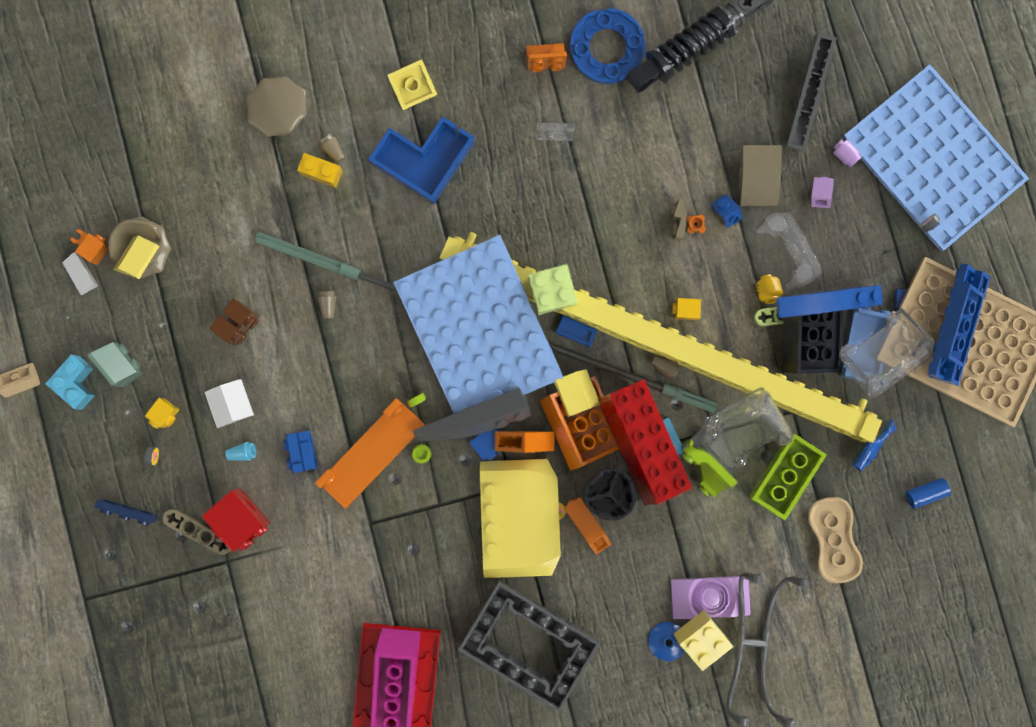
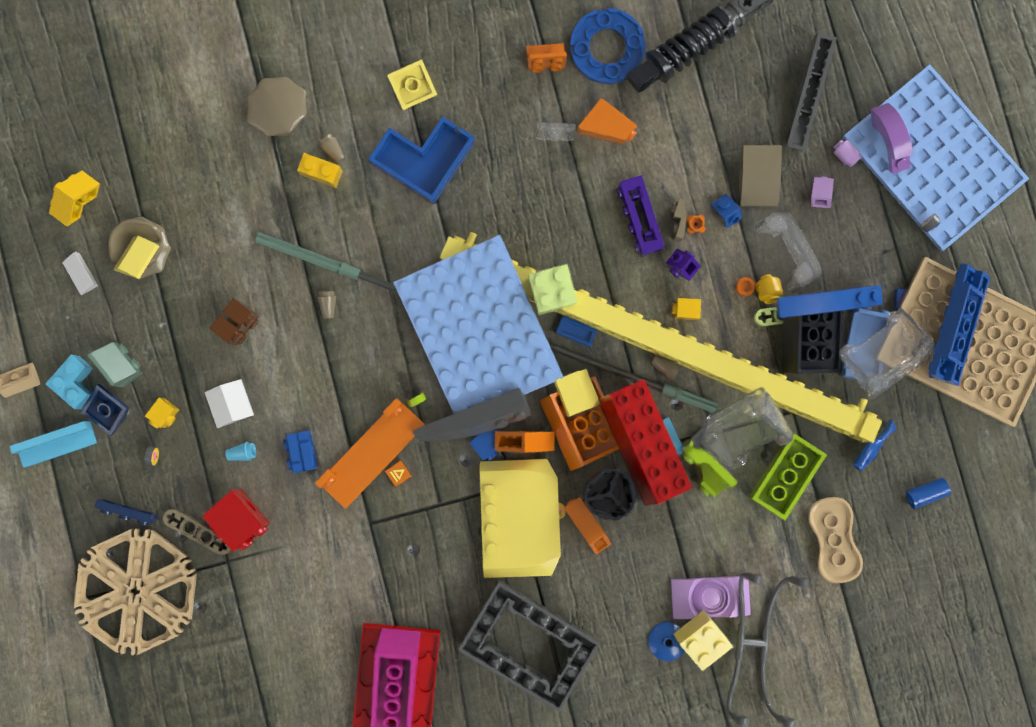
(55, 443): none -> medium azure panel
(71, 197): none -> yellow brick
(91, 246): orange brick -> none
(105, 410): none -> dark blue slope
(122, 597): none -> tan plate
(398, 473): none -> orange tile
(421, 453): lime tile -> none
(607, 124): none -> orange slope
(631, 186): none -> dark purple brick
(683, 264): none -> dark purple brick
(745, 286): none -> orange tile
(895, 135): none -> medium lavender arch

